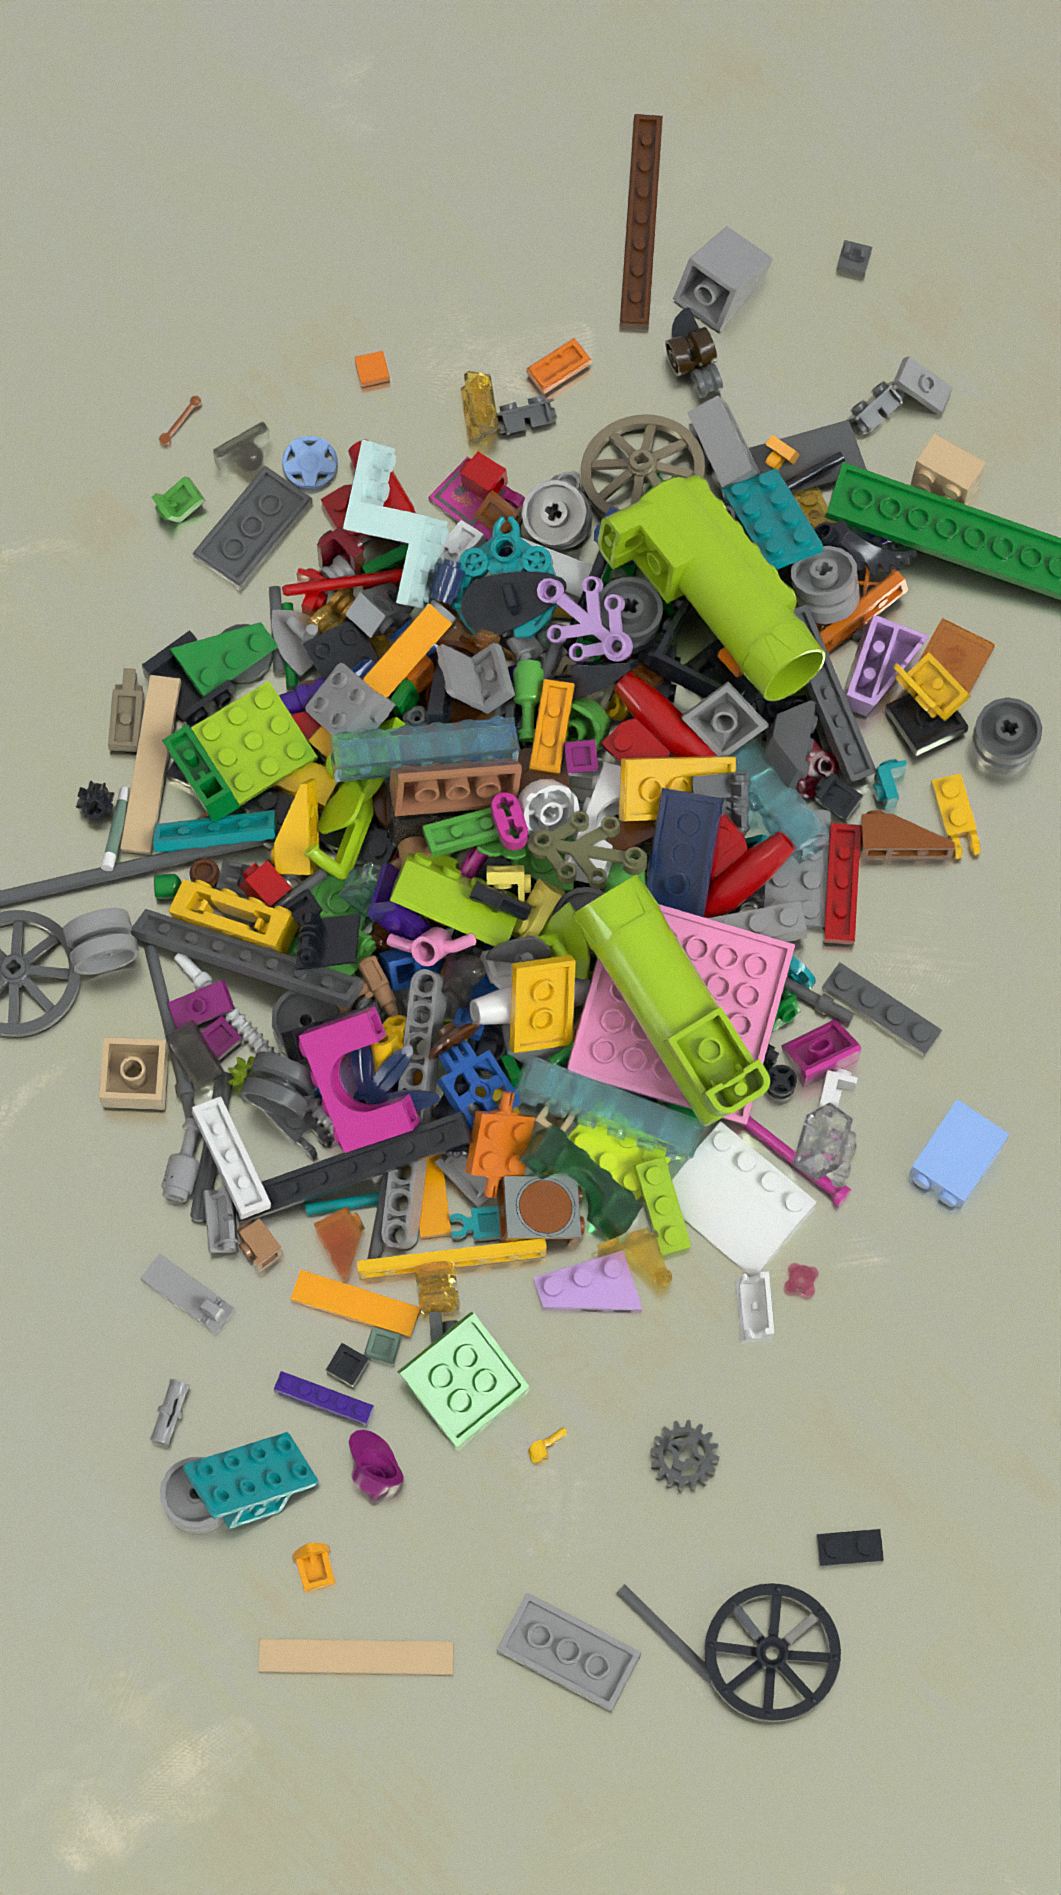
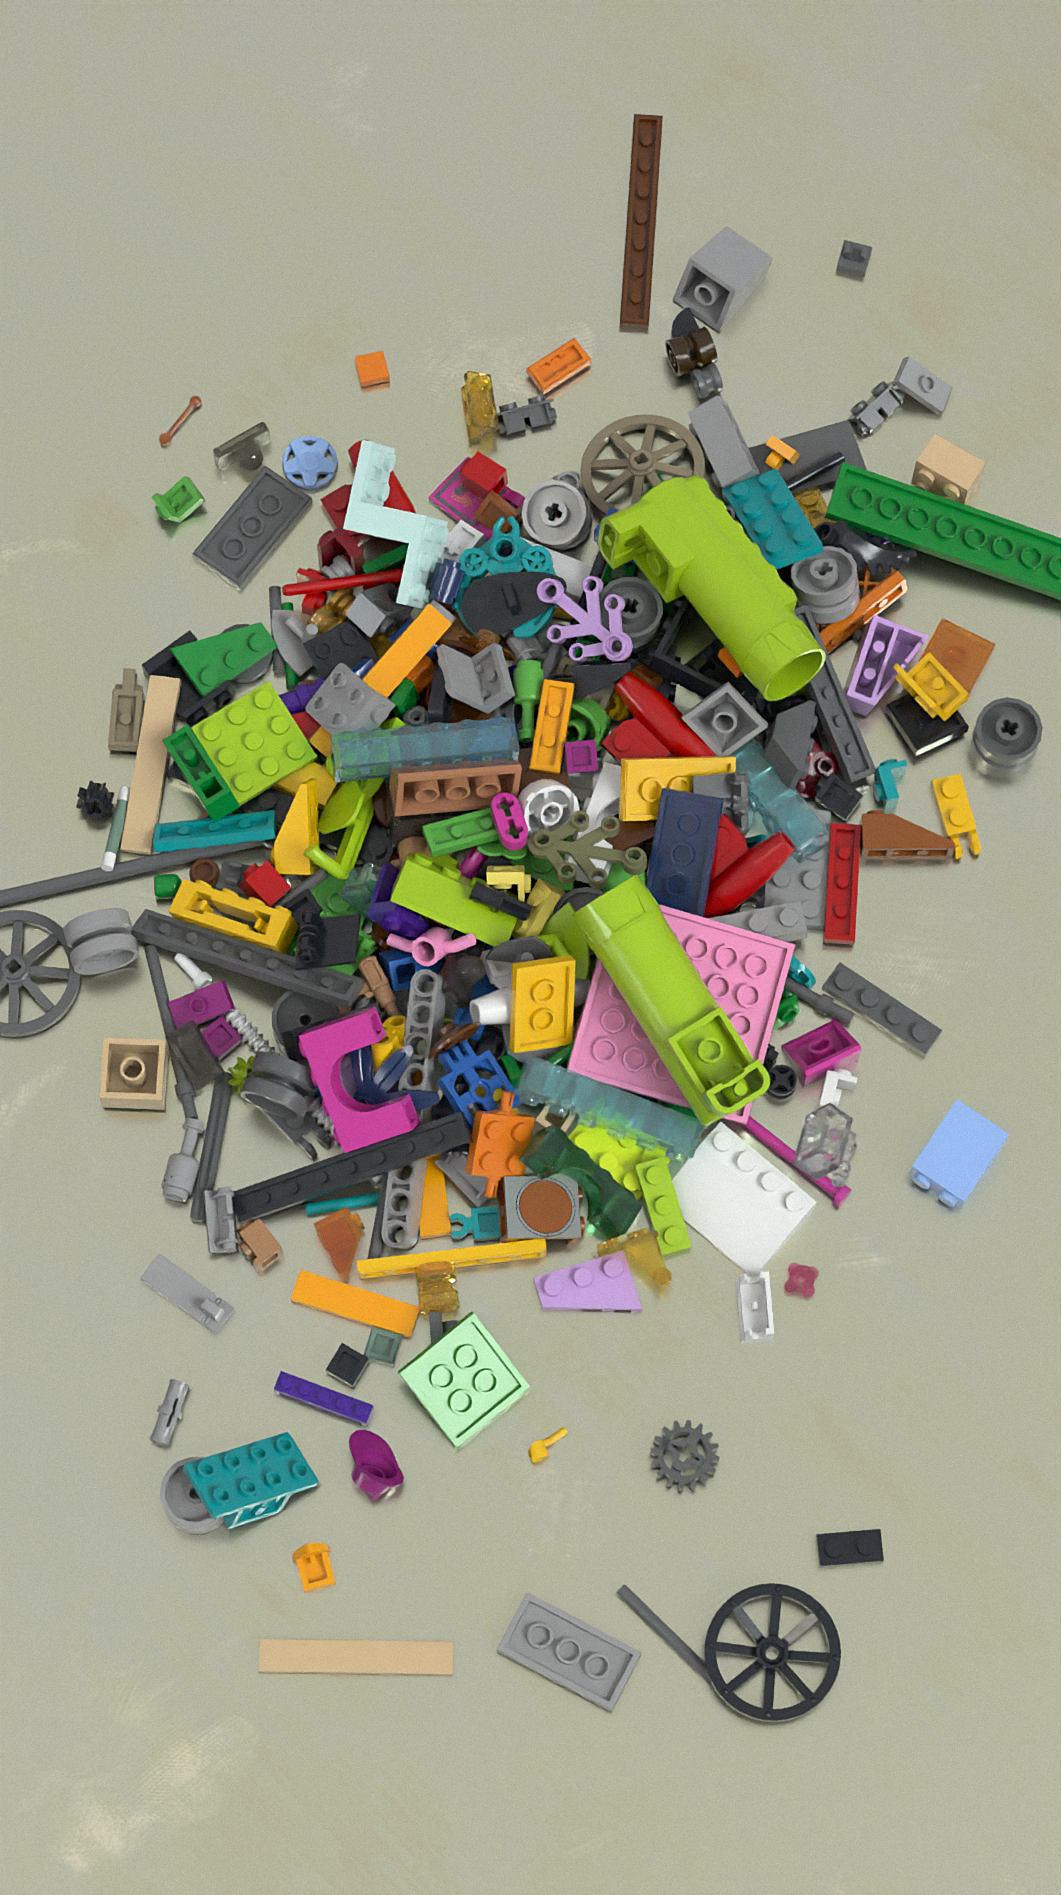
(231, 1157): white plate -> none

